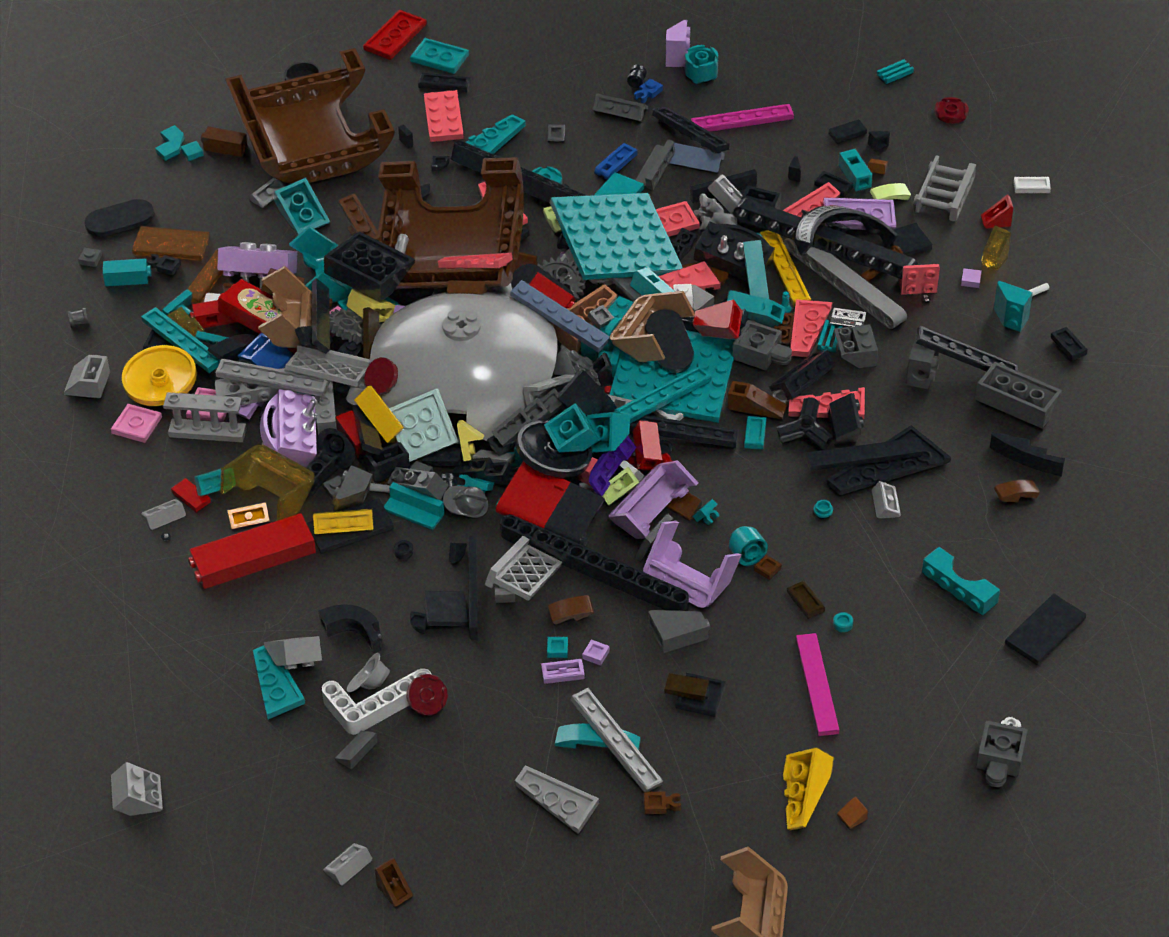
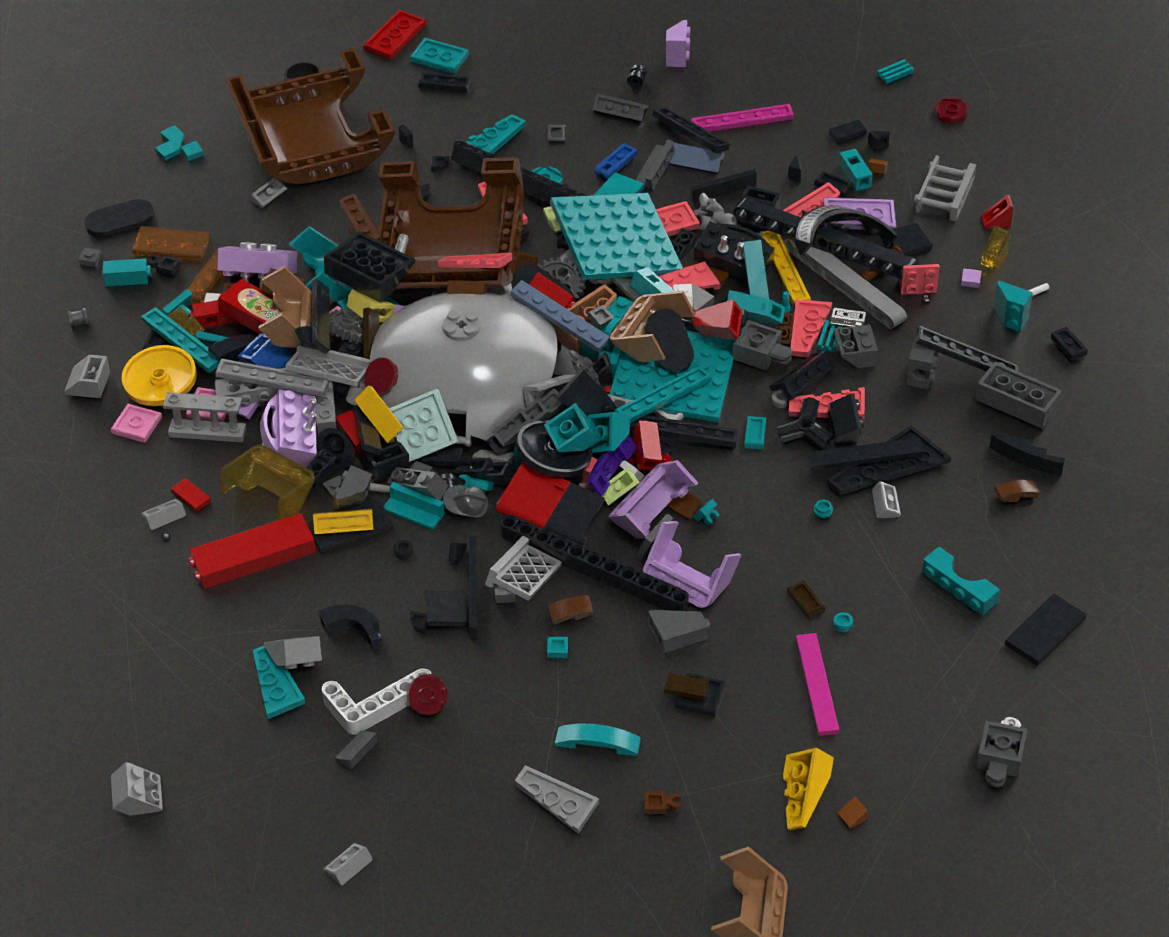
(208, 482): teal tile -> none
(224, 141): reddish brown brick -> none
(248, 515): light orange slope -> none
(300, 206): teal slope -> none
(370, 676): light grey piece -> none
(392, 882): reddish brown slope -> none
(443, 116): coral plate -> none
(466, 434): light yellow slope -> none
(563, 673): lavender tile -> none
(596, 652): lavender tile -> none
(616, 740): light grey tile -> none
(648, 89): blue plate -> none
(701, 63): teal brick -> none
(725, 193): light grey slope -> none
(749, 544): teal piece -> none
(752, 400): reddish brown slope -> none
(767, 567): reddish brown tile -> none
(891, 192): yellowish green slope -> none
(1032, 185): white tile -> none

